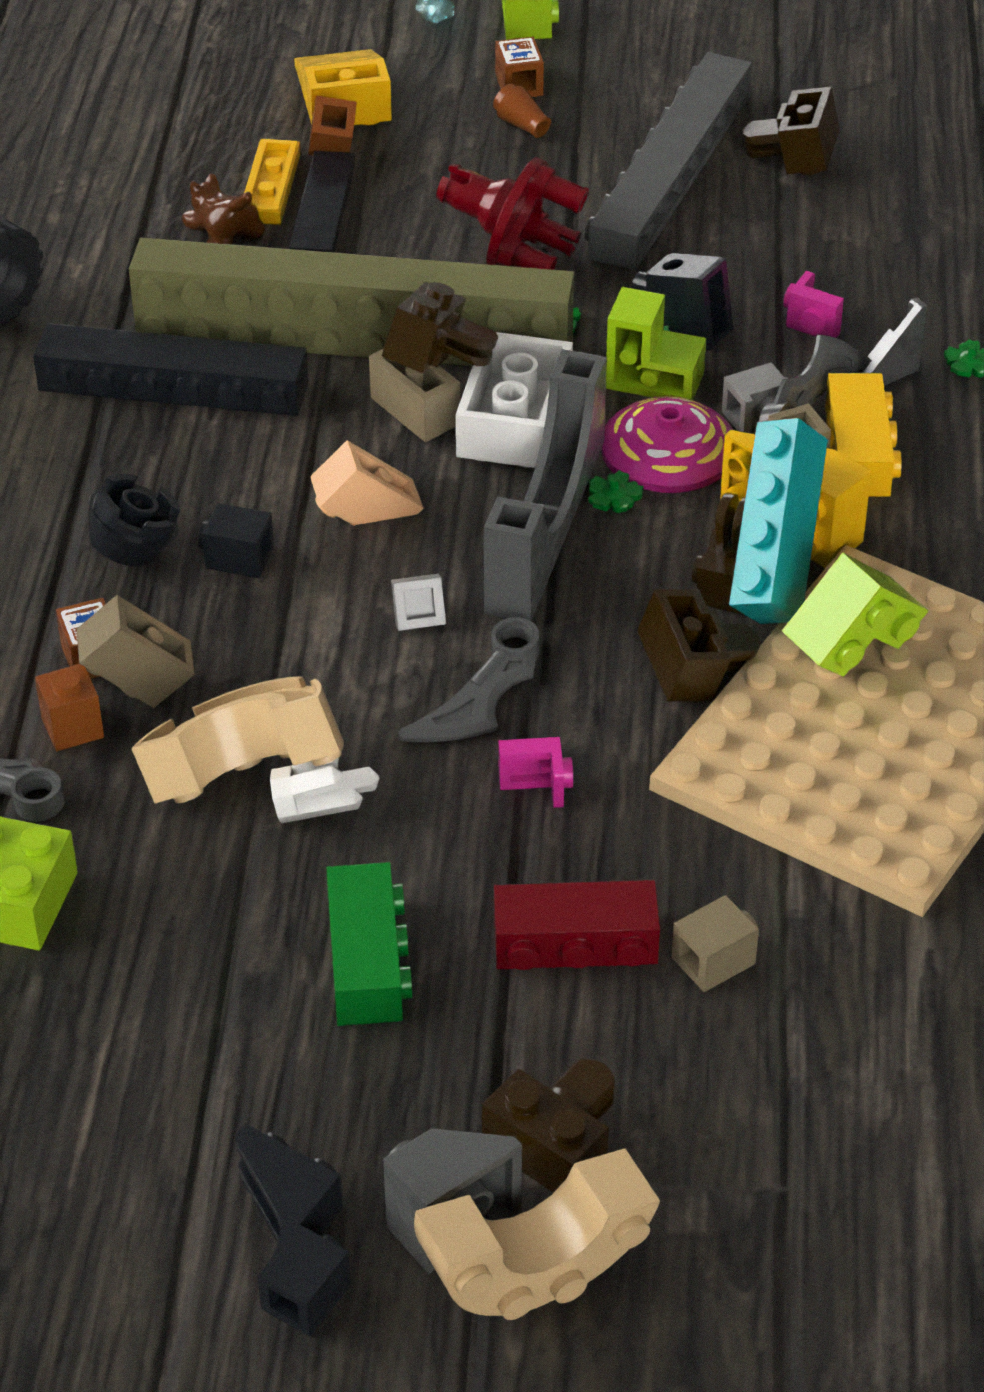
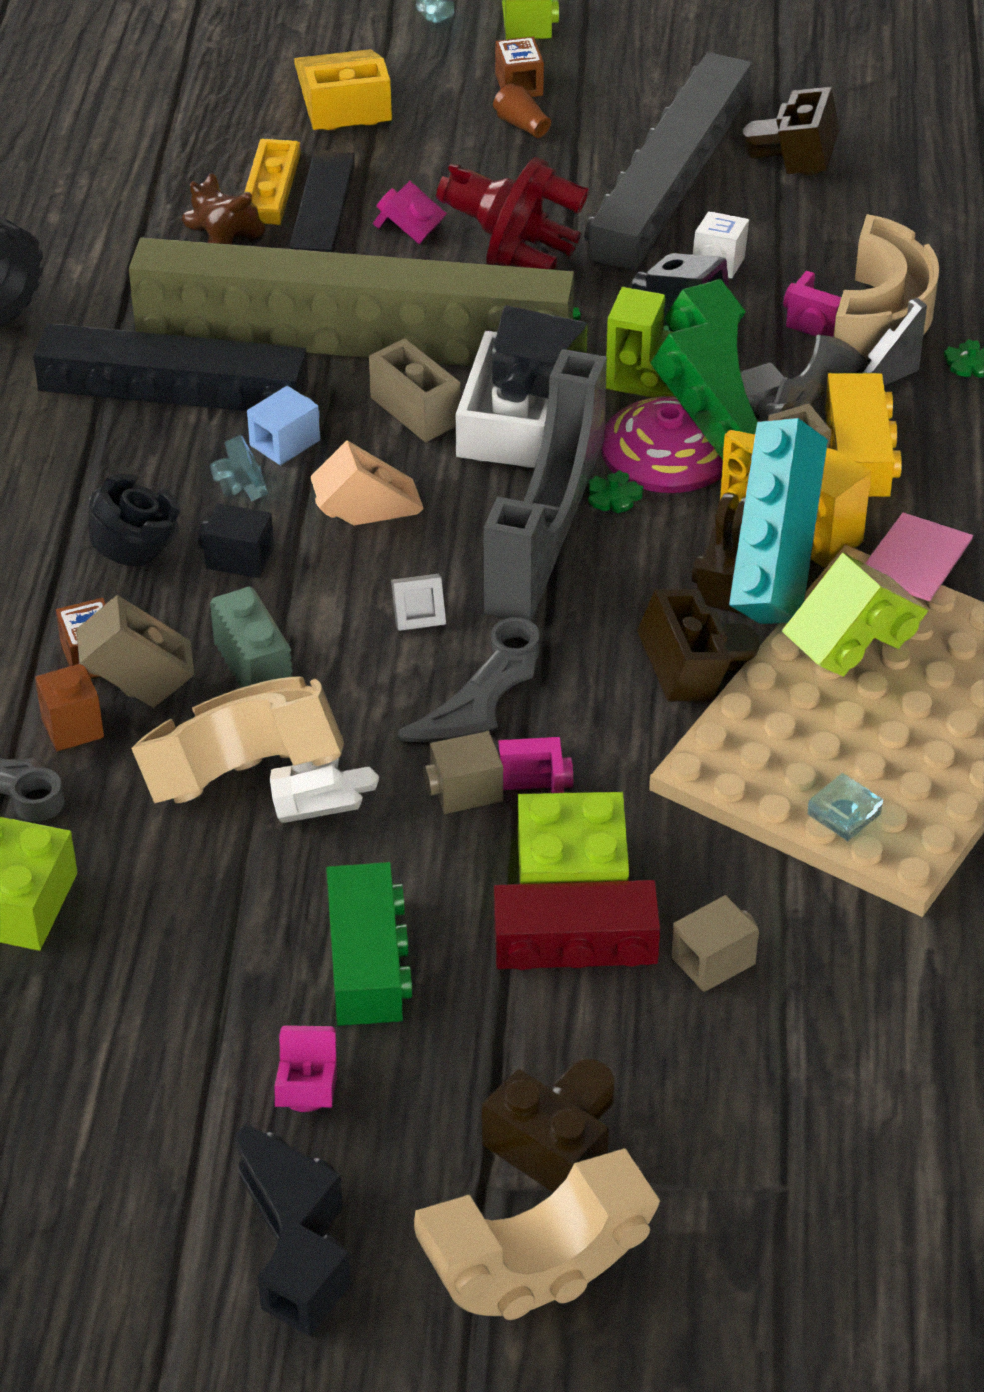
(241, 468): none -> clear light blue tile
(249, 638): none -> sand green brick
(283, 425): none -> light blue brick
(306, 1068): none -> dark pink bracket
(332, 125): dark orange brick -> none
(410, 211): none -> dark pink bracket
(432, 328): dark brown brick -> none
(447, 1167): dark grey slope -> none
(464, 772): none -> dark tan brick
(529, 348): none -> black torso
(572, 838): none -> lime brick
(703, 363): none -> green arch
(722, 237): none -> white brick
(845, 806): none -> clear light blue plate
(898, 272): none -> tan brick
(919, 554): none -> bright pink piece

